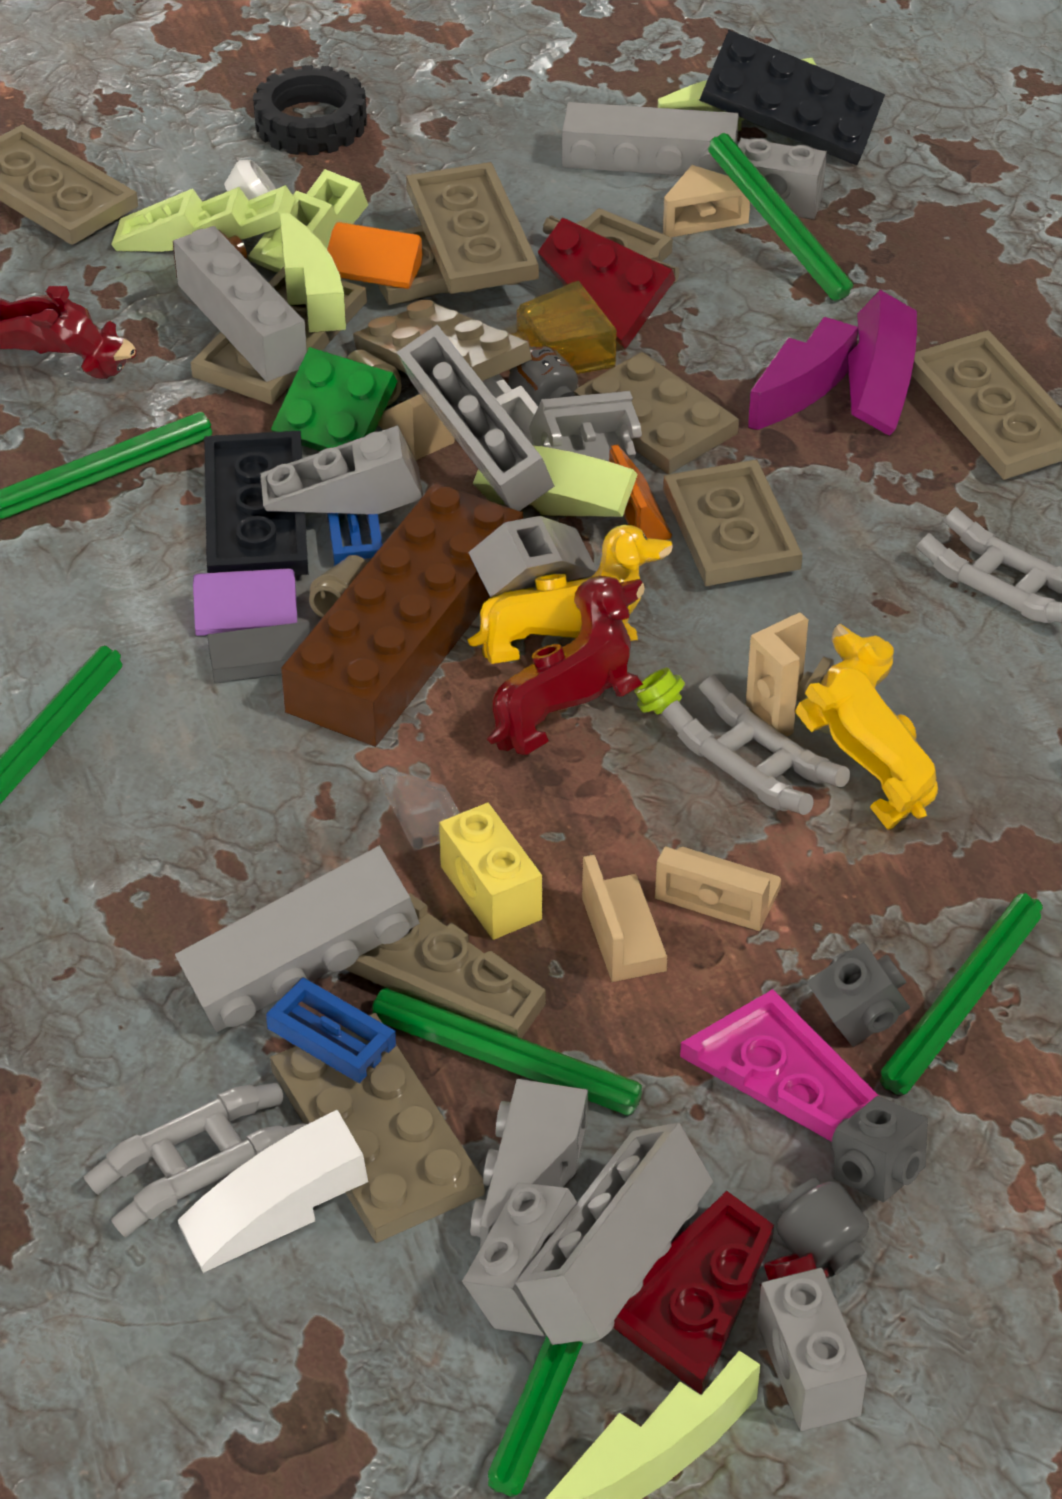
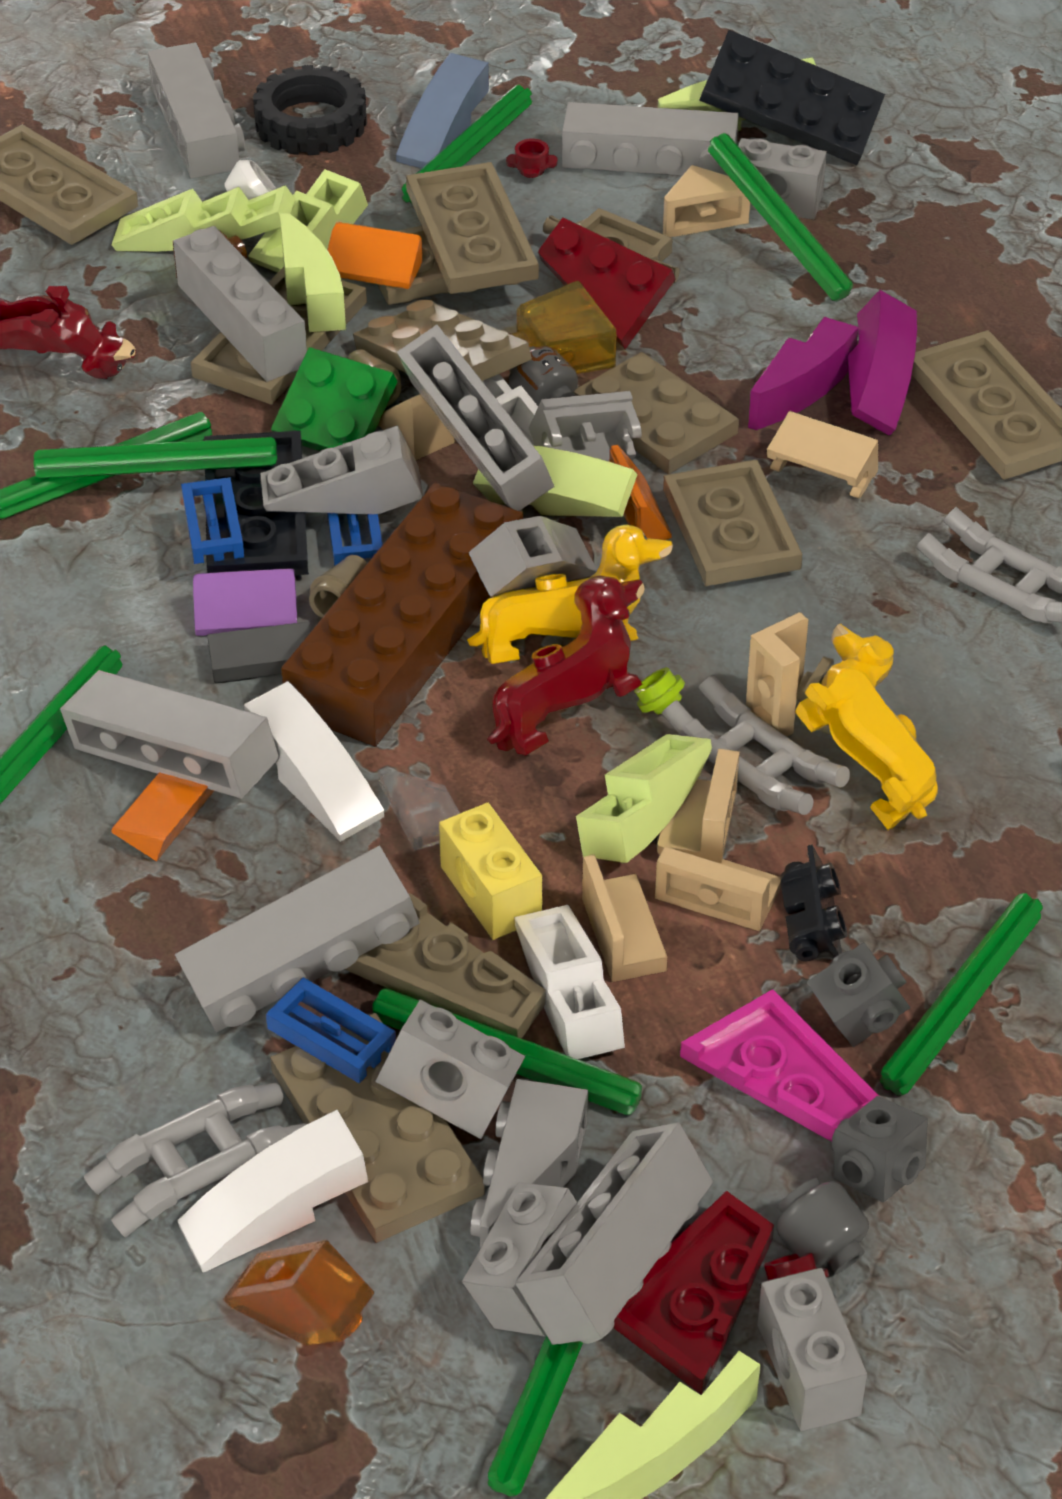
(155, 457): none -> green axle
(161, 813): none -> orange slope
(170, 733): none -> light grey brick
(195, 110): none -> light grey brick
(215, 545): none -> blue tile
(302, 1293): none -> clear orange slope
(316, 763): none -> white slope
(424, 1073): none -> light grey brick
(444, 109): none -> sand blue slope
(479, 133): none -> green axle
(531, 158): none -> dark red plate
(572, 974): none -> white slope
(642, 797): none -> yellowish green slope
(705, 816): none -> tan panel
(822, 923): none -> black hinge
(825, 450): none -> tan hinge

